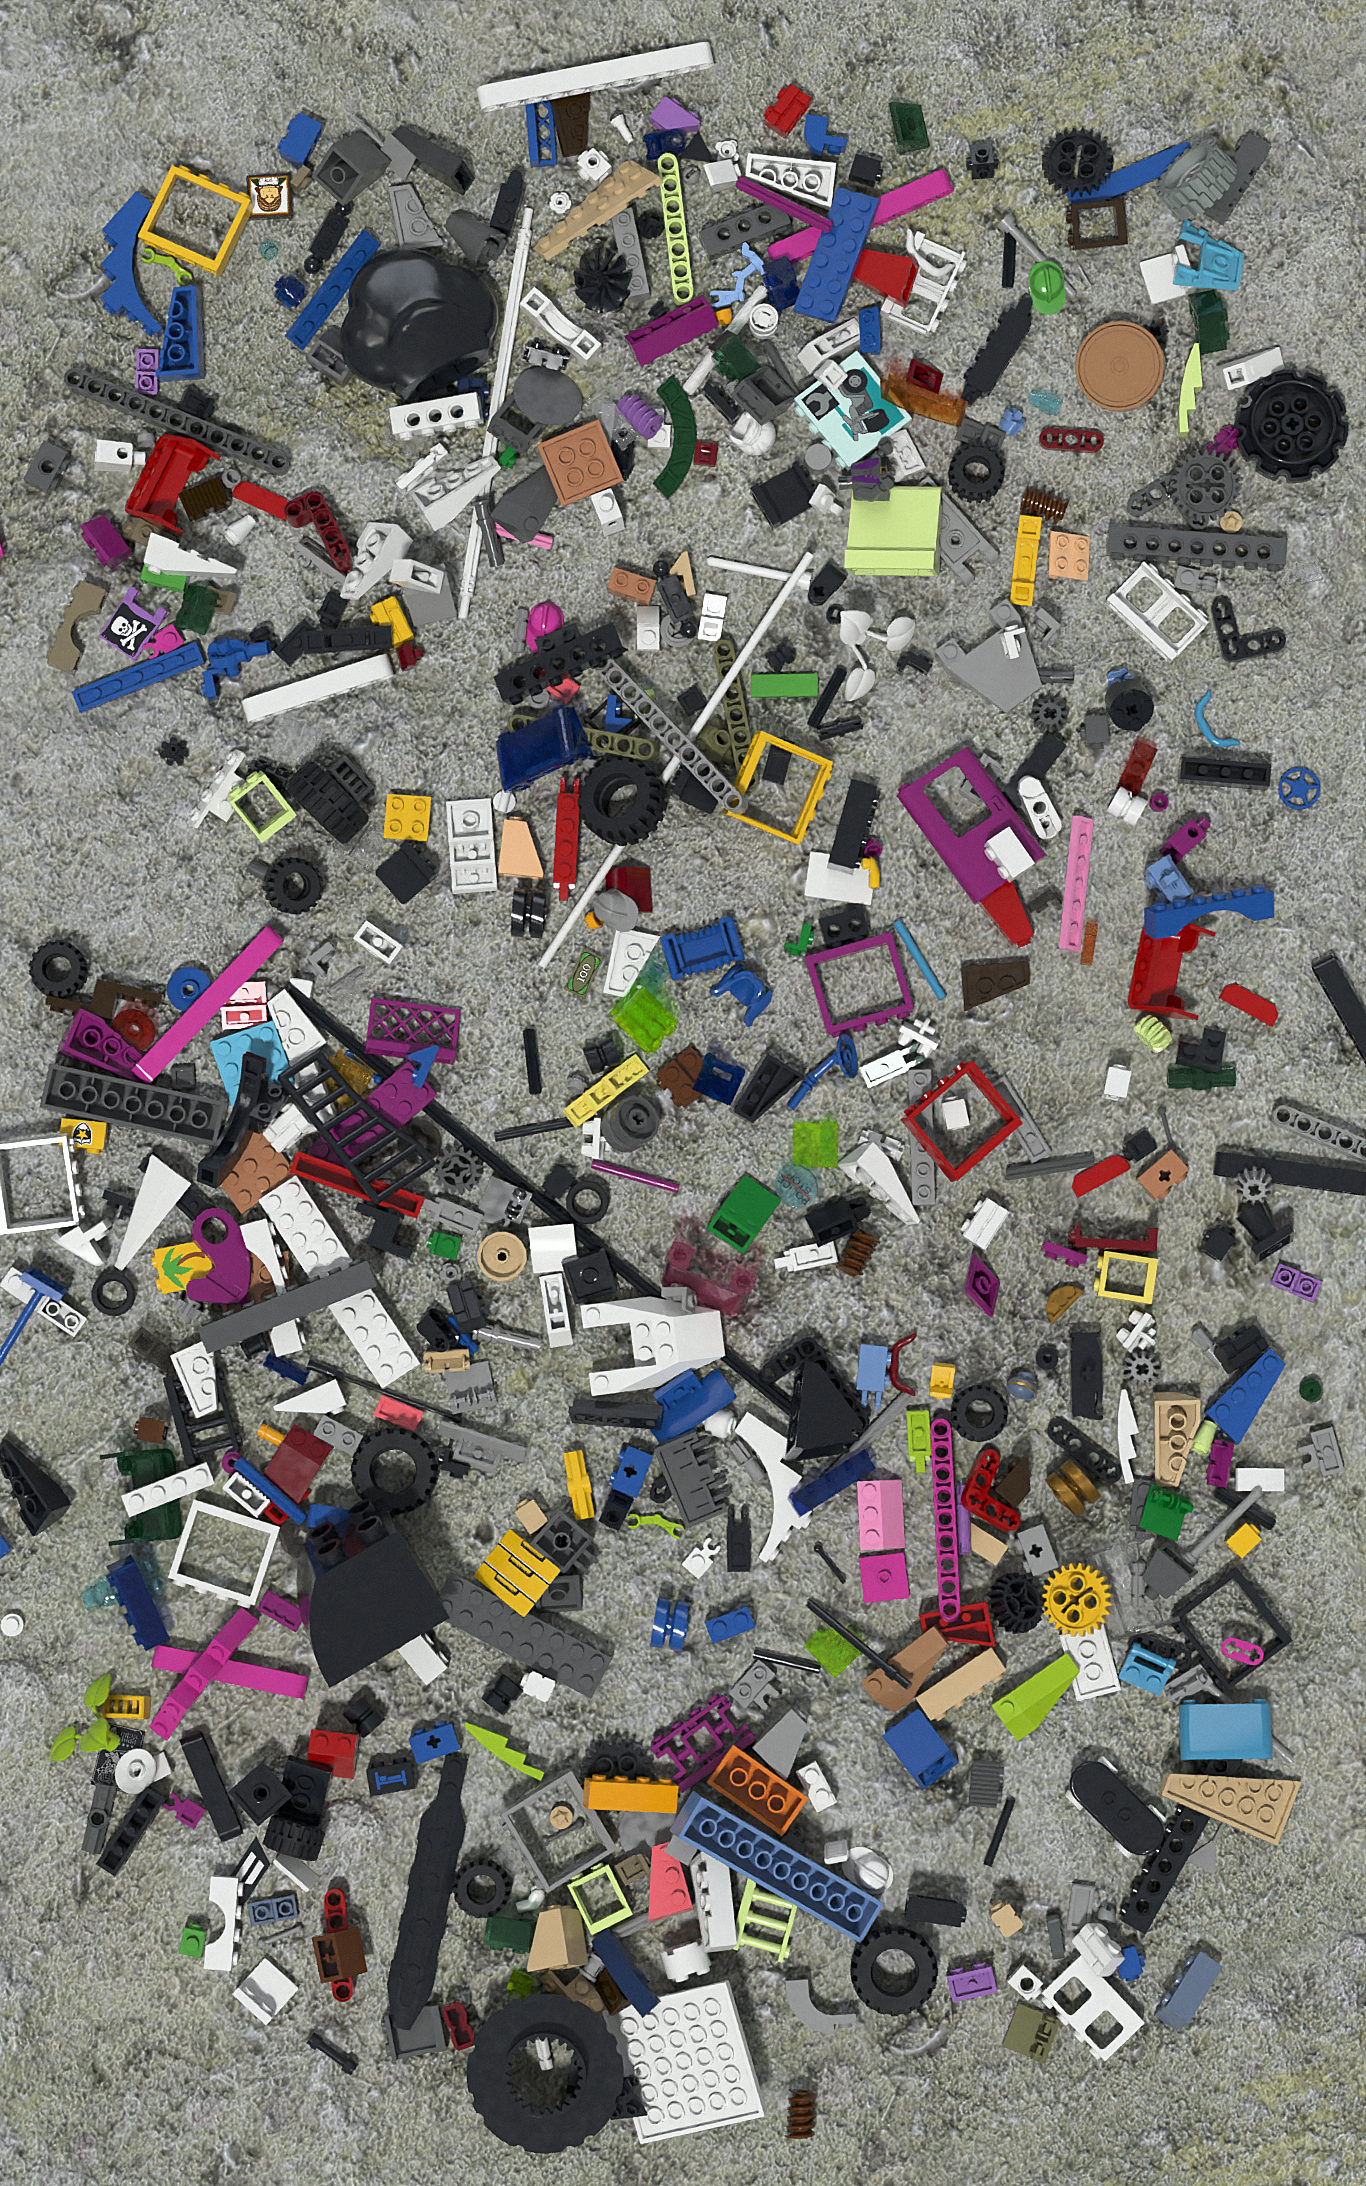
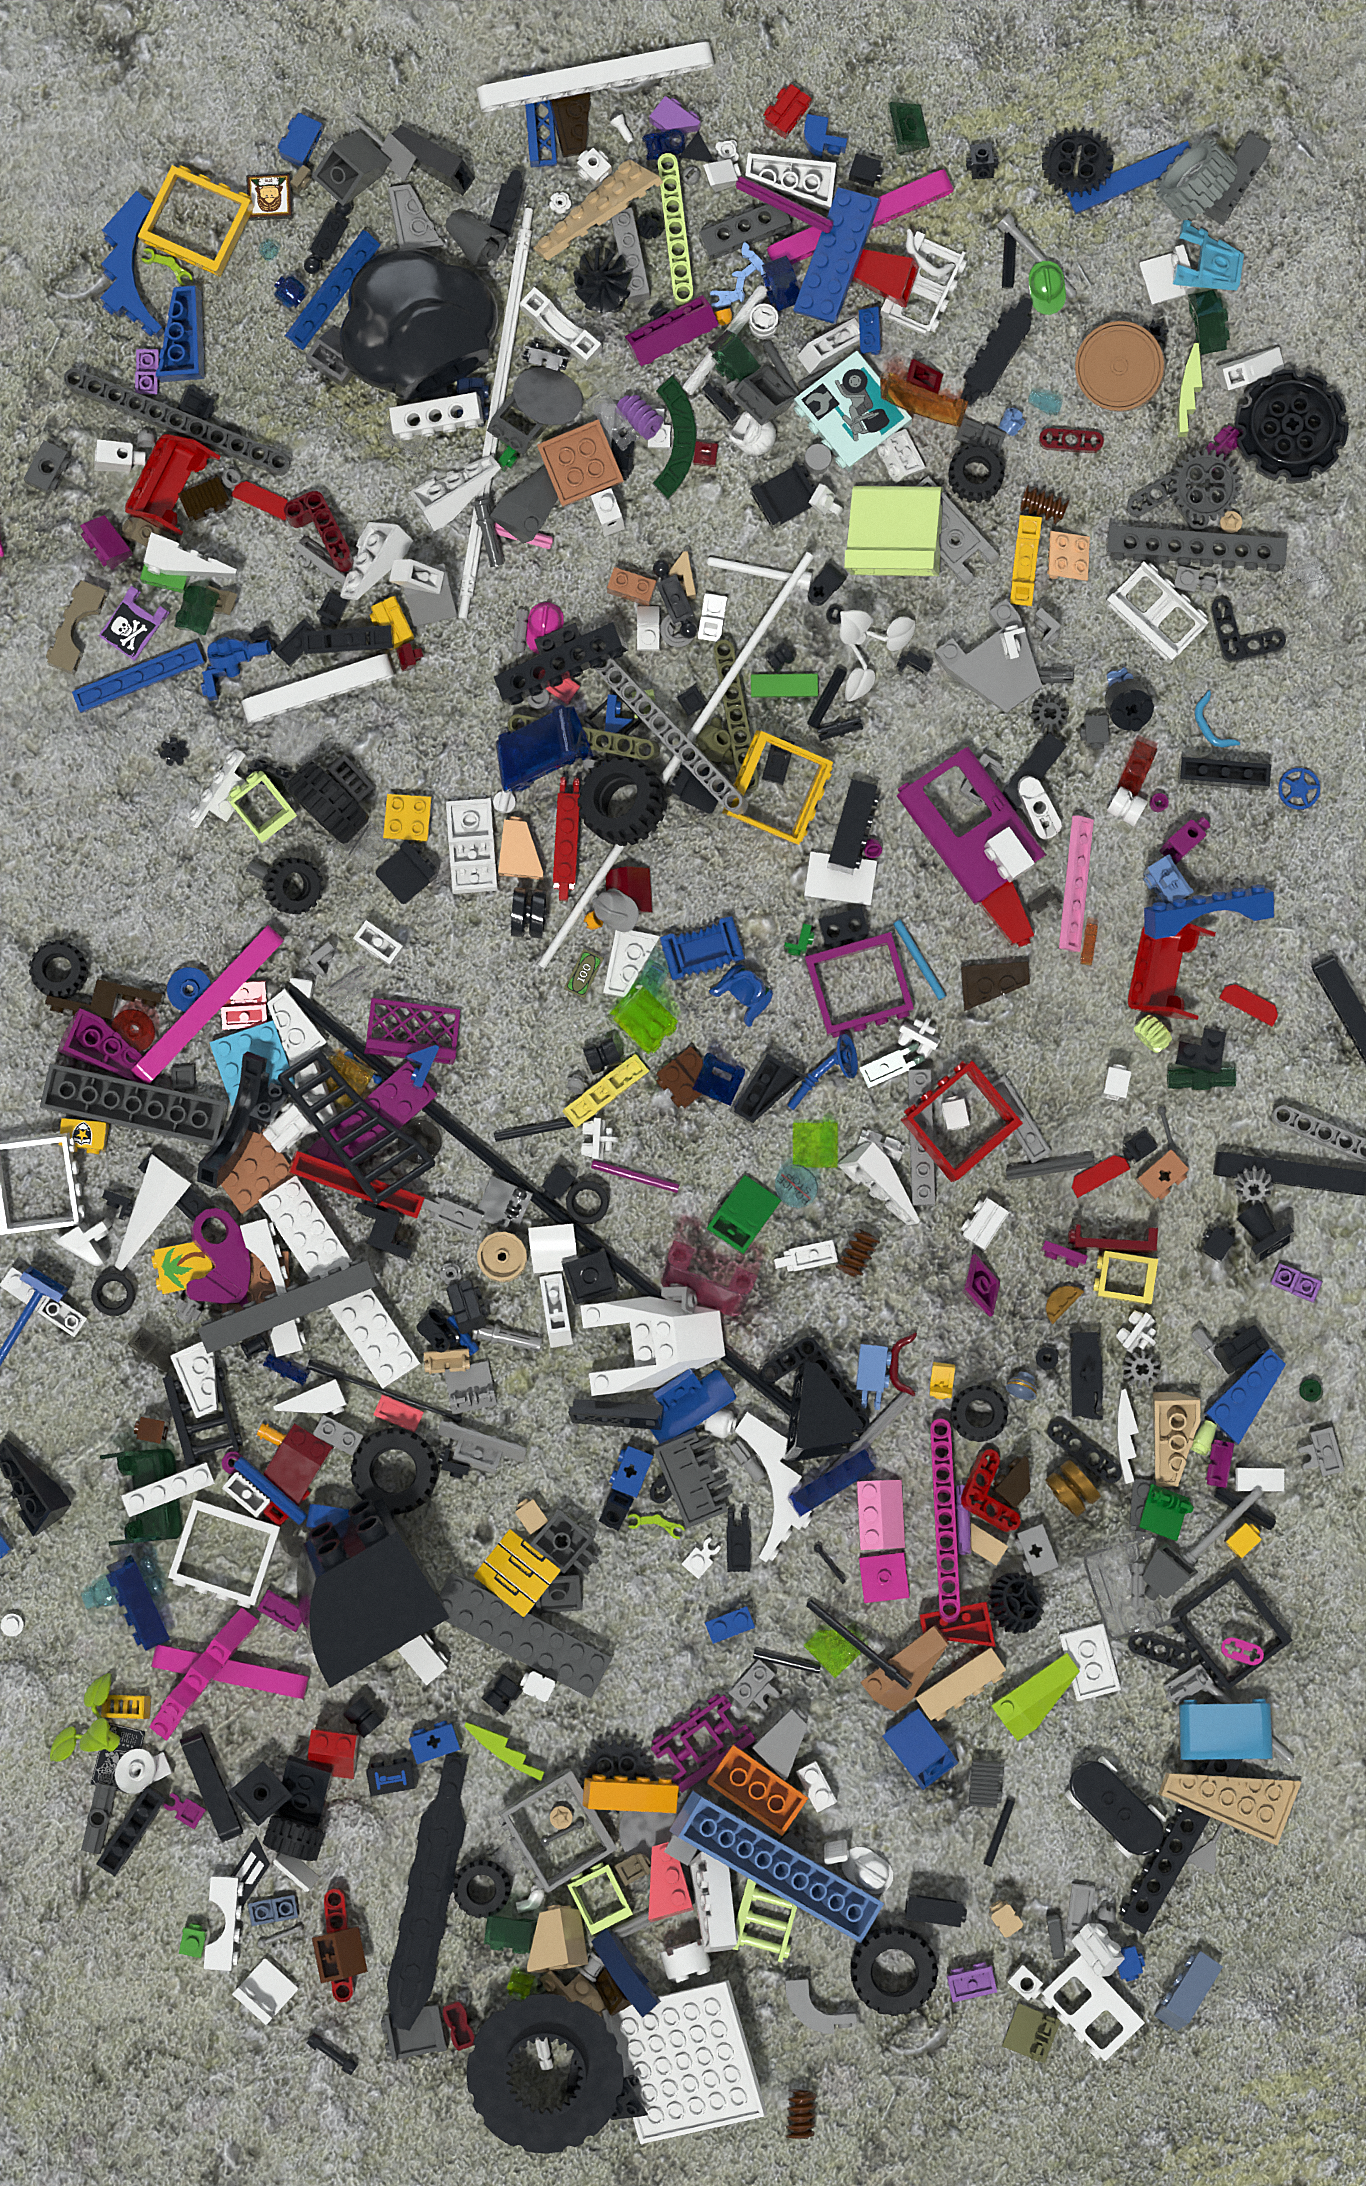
(166, 640): dark pink plate -> none
(239, 530): white cone -> none
(421, 469): white hinge -> none
(444, 1245): green bracket -> none
(470, 1168): dark grey gear -> none
(532, 1061): black axle -> none
(579, 1485): yellow piece -> none
(630, 1124): dark grey wheel -> none
(670, 1624): blue wheel -> none
(830, 375): white slope -> none
(836, 1219): black hinge -> none
(870, 477): dark grey torso -> none
(874, 873): yellow arm -> none
(918, 1438): lime hinge -> none
(1066, 1583): yellow gear -> none
(1119, 220): dark brown window -> none
(1145, 1675): dark azure plate -> none

